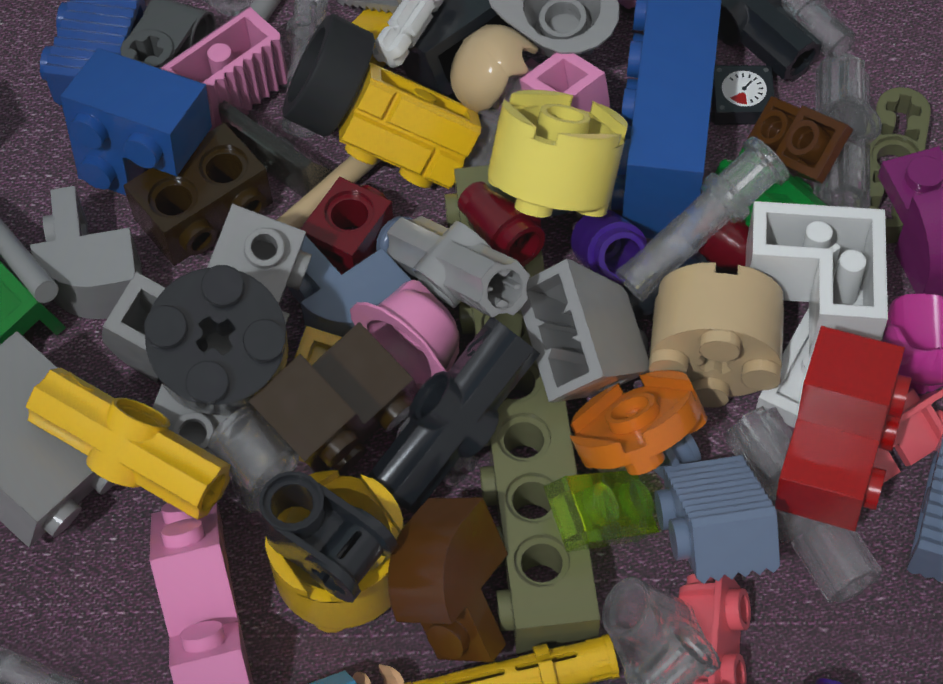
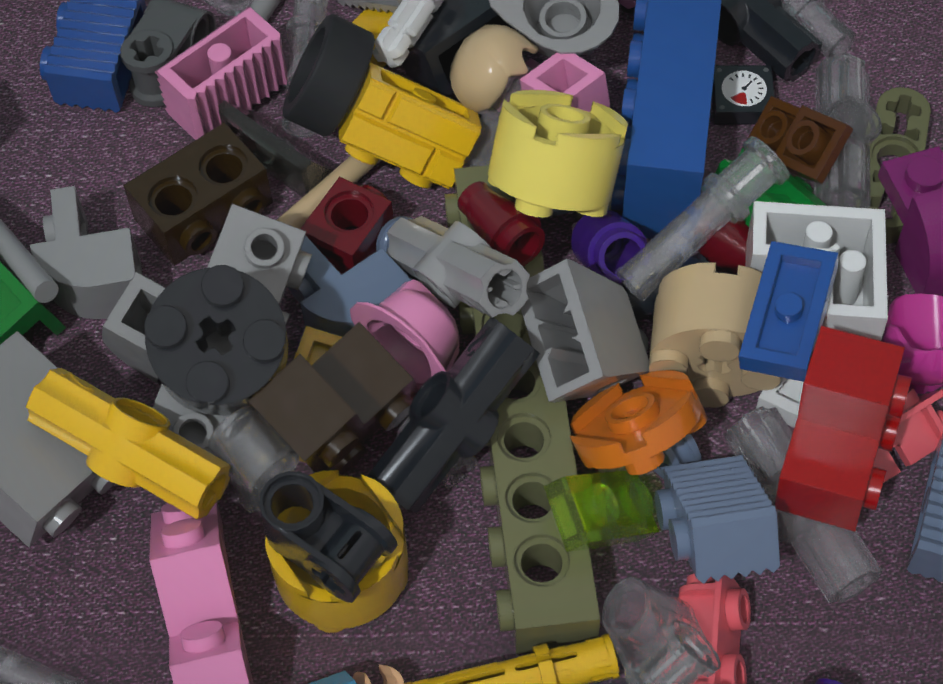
(132, 119): blue brick -> none
(439, 576): reddish brown brick -> none
(788, 310): none -> blue plate

